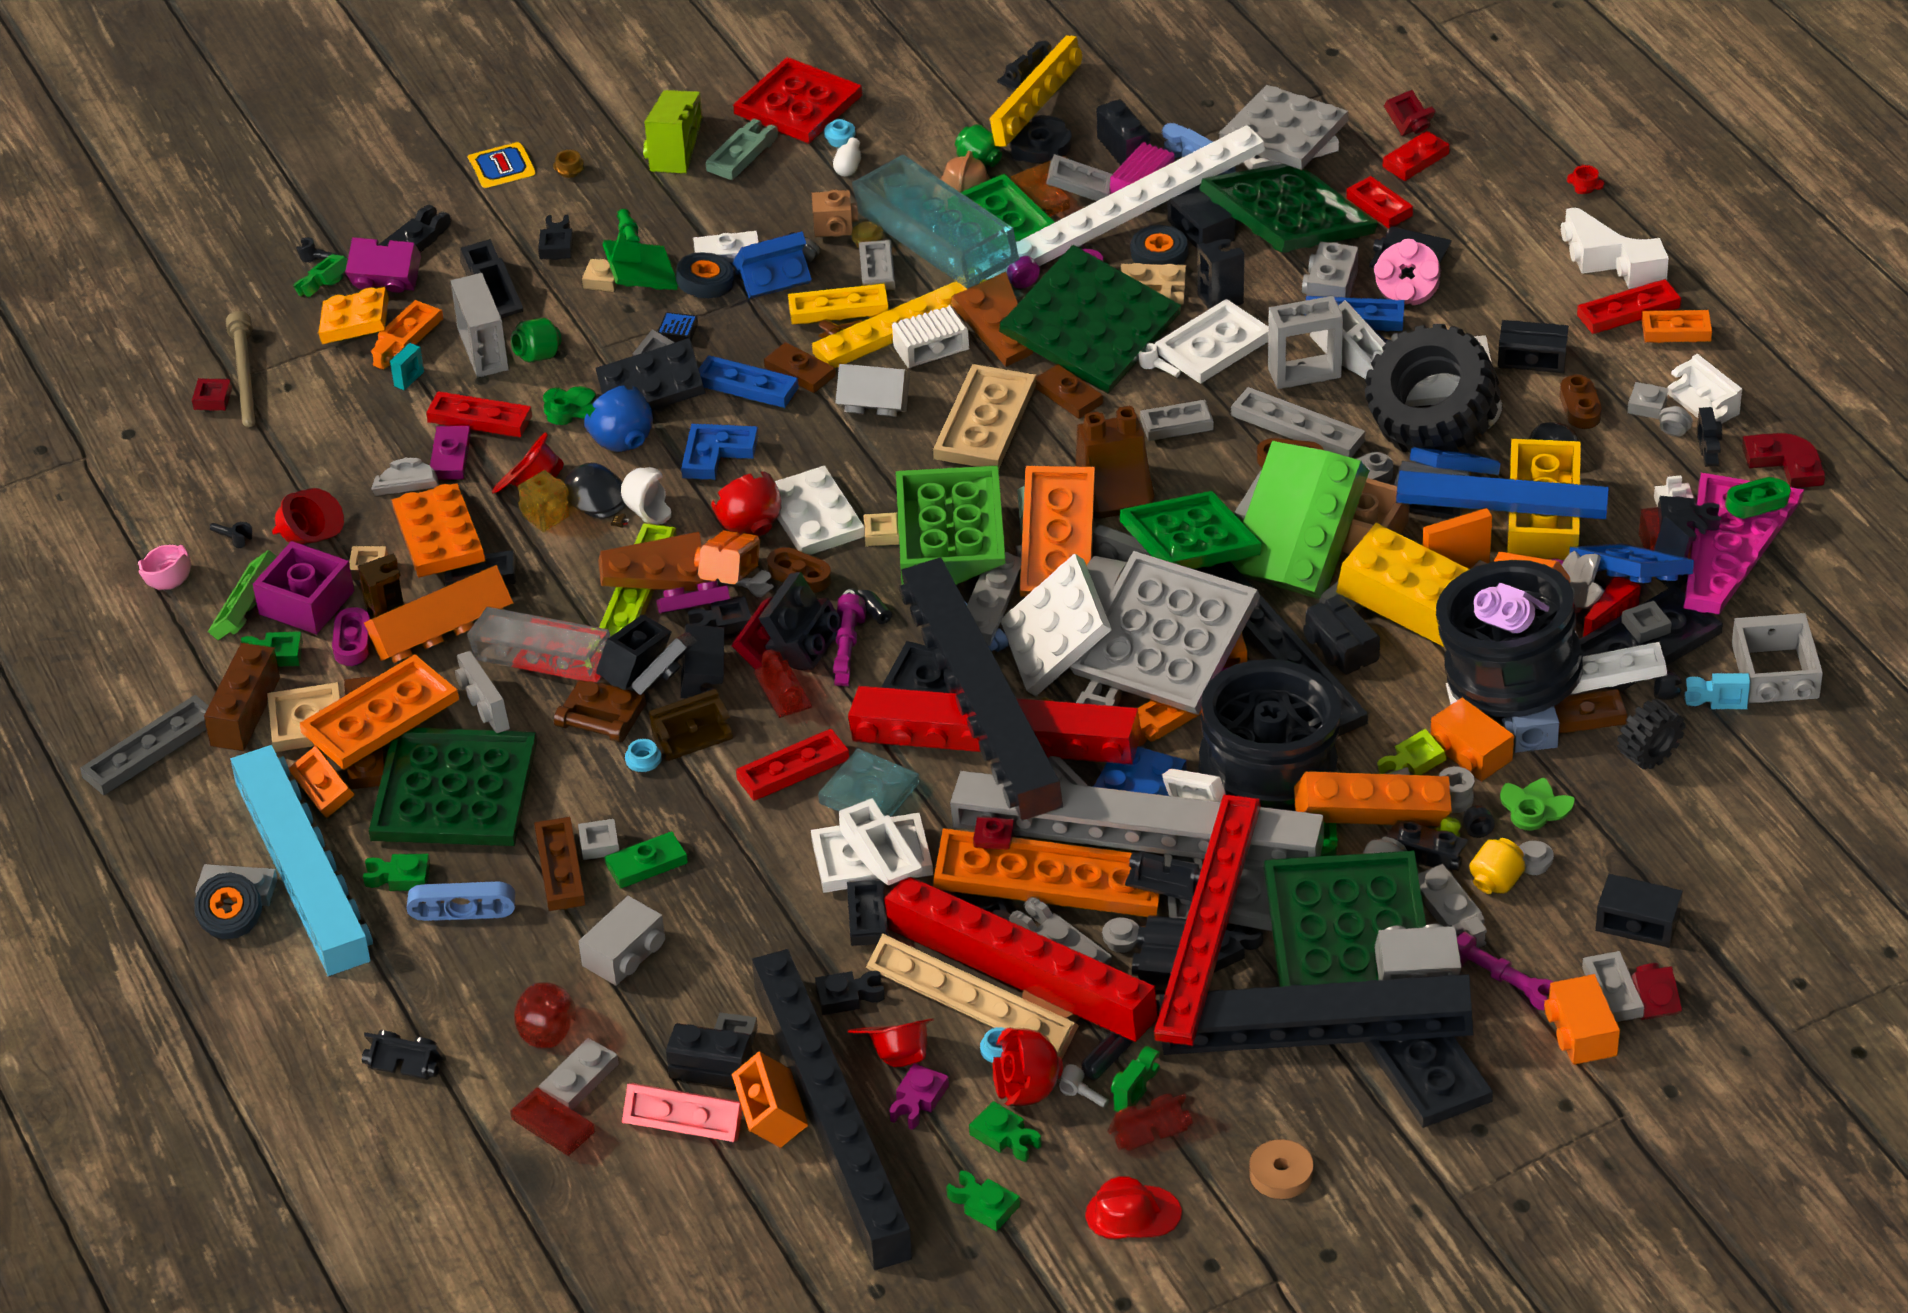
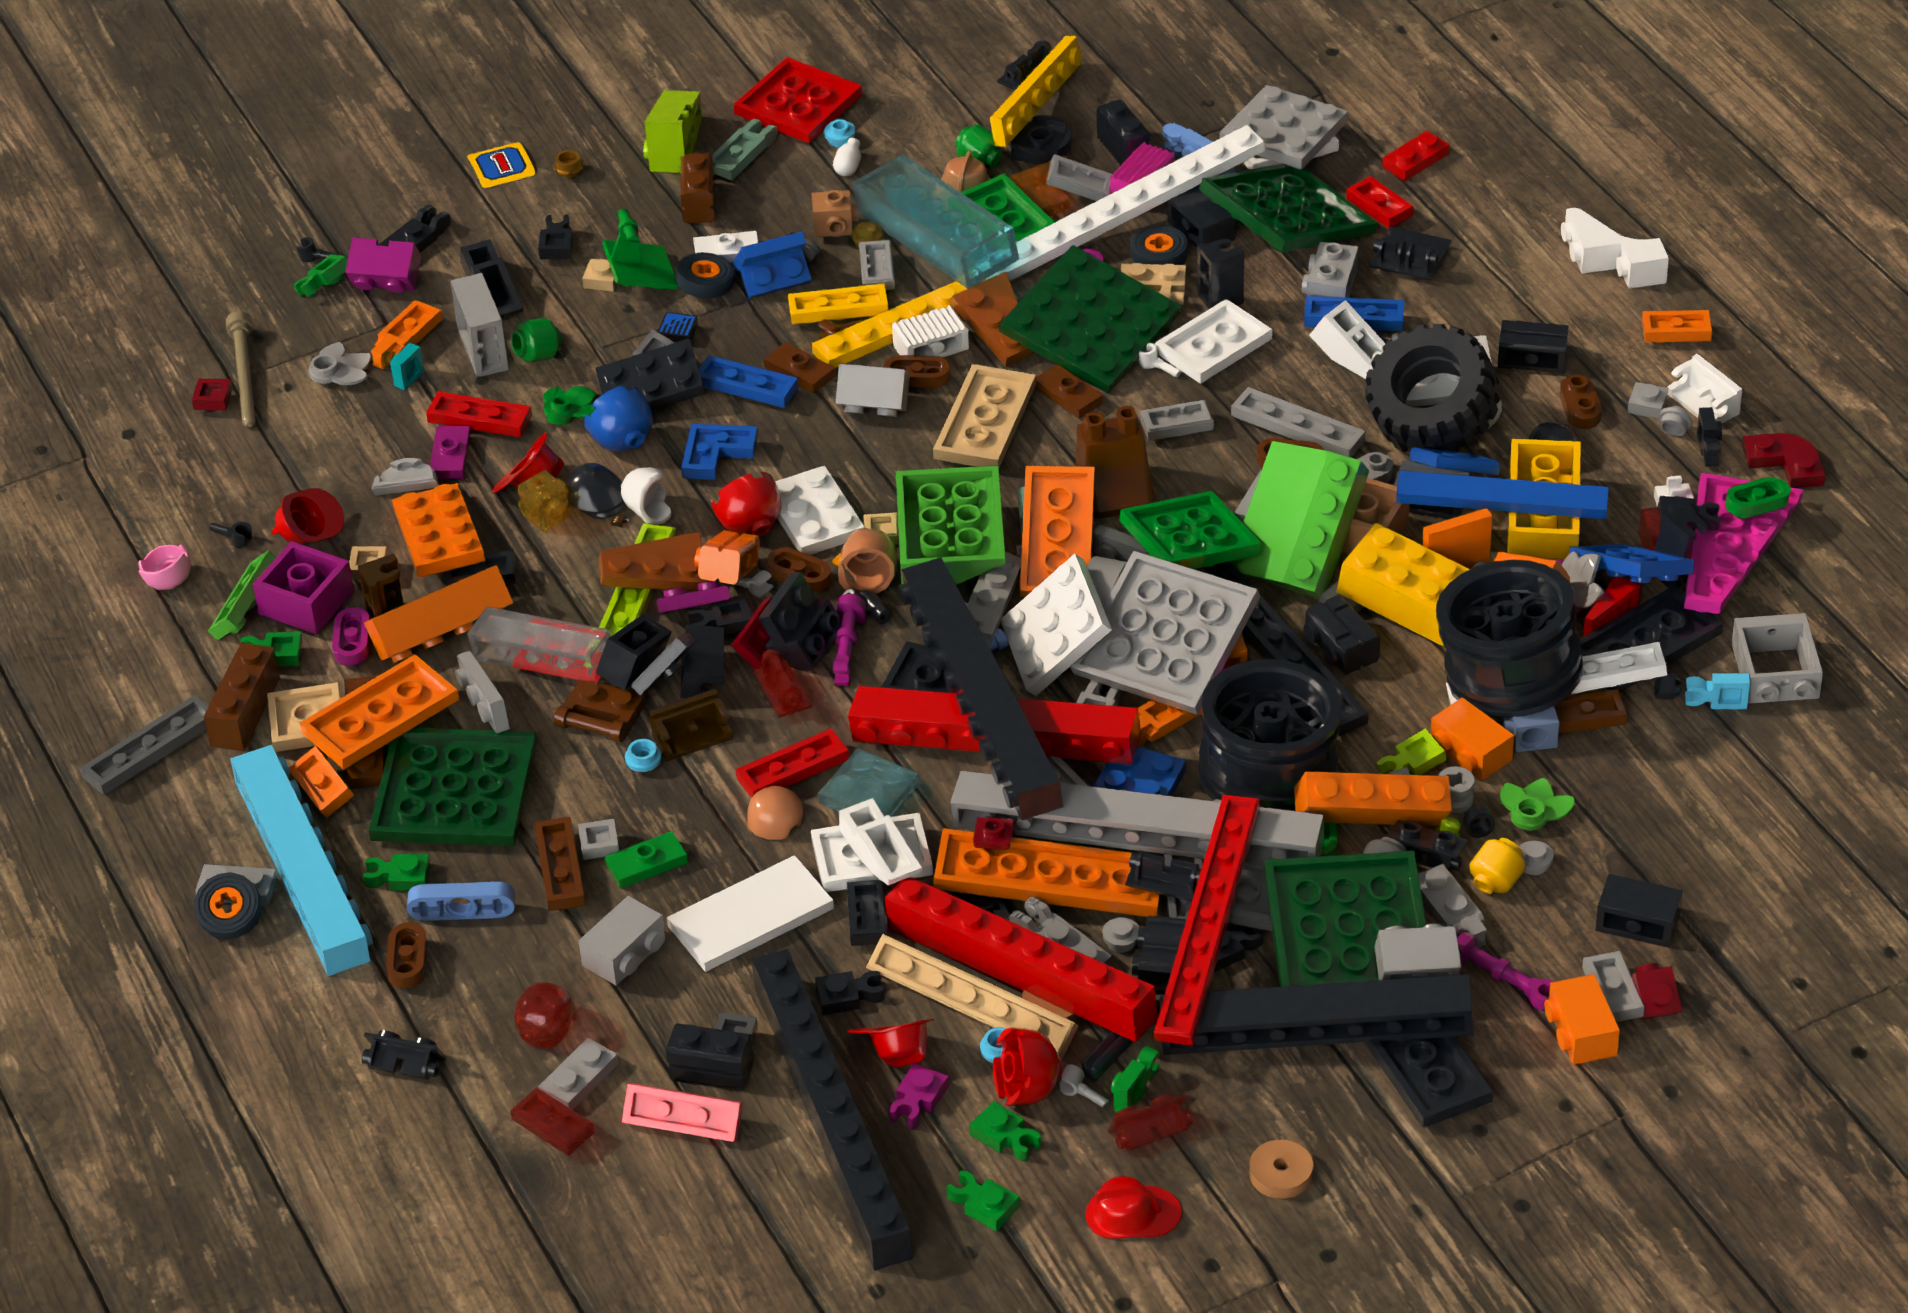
(339, 367): none -> light grey plate
(353, 315): light orange plate -> none
(406, 955): none -> reddish brown plate
(697, 188): none -> reddish brown brick
(750, 913): none -> white tile
(769, 1099): orange brick -> none
(774, 813): none -> nougat hair
(869, 559): none -> nougat piece
(924, 370): none -> reddish brown plate
(1023, 272): magenta tile -> none
(1193, 785): white plate -> none
(1288, 321): light grey window -> none
(1402, 255): bright pink plate -> none
(1409, 113): dark red bracket -> none
(1507, 608): lavender bracket -> none
(1585, 179): red plate -> none
(1628, 306): red plate -> none
(1646, 622): dark grey plate -> none
(1651, 734): black tyre -> none

